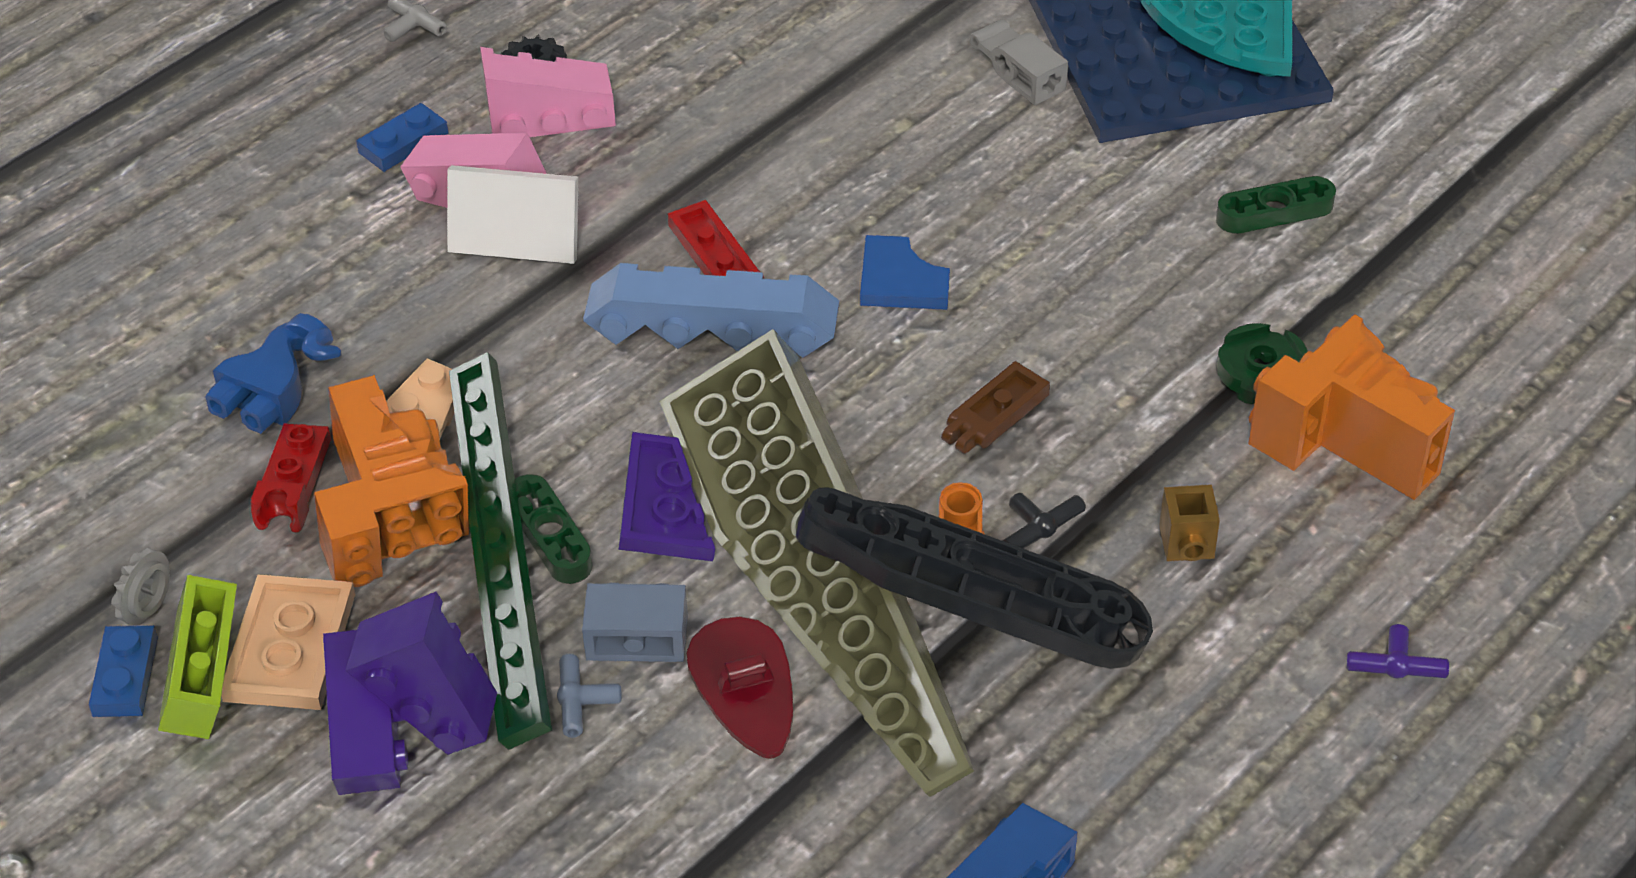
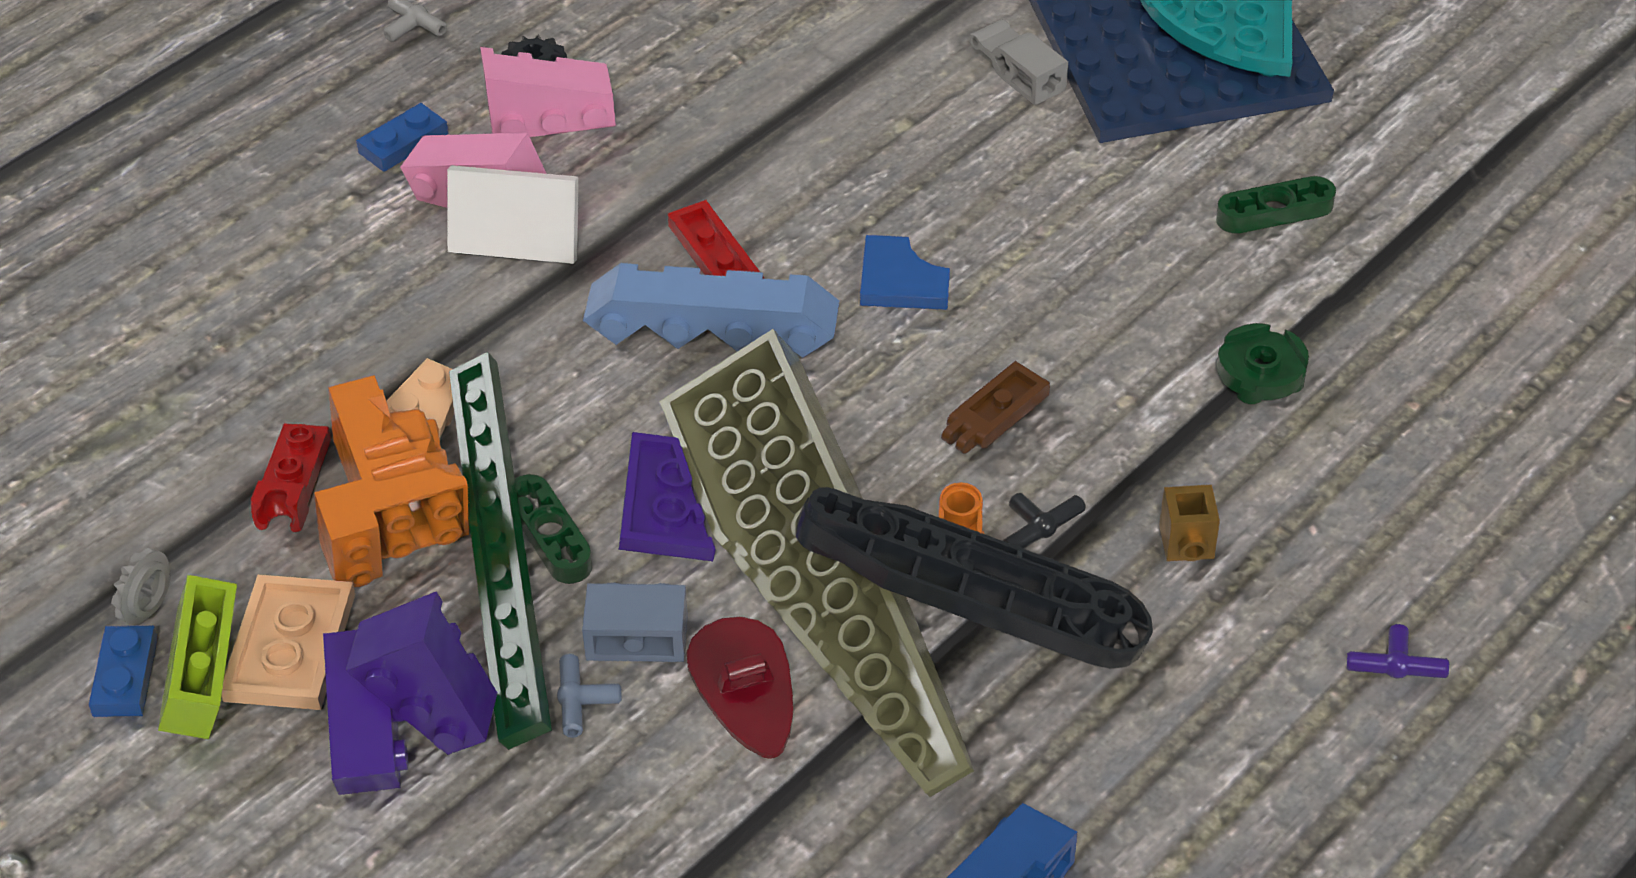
(268, 379): blue hips -> none
(1357, 407): orange brick -> none

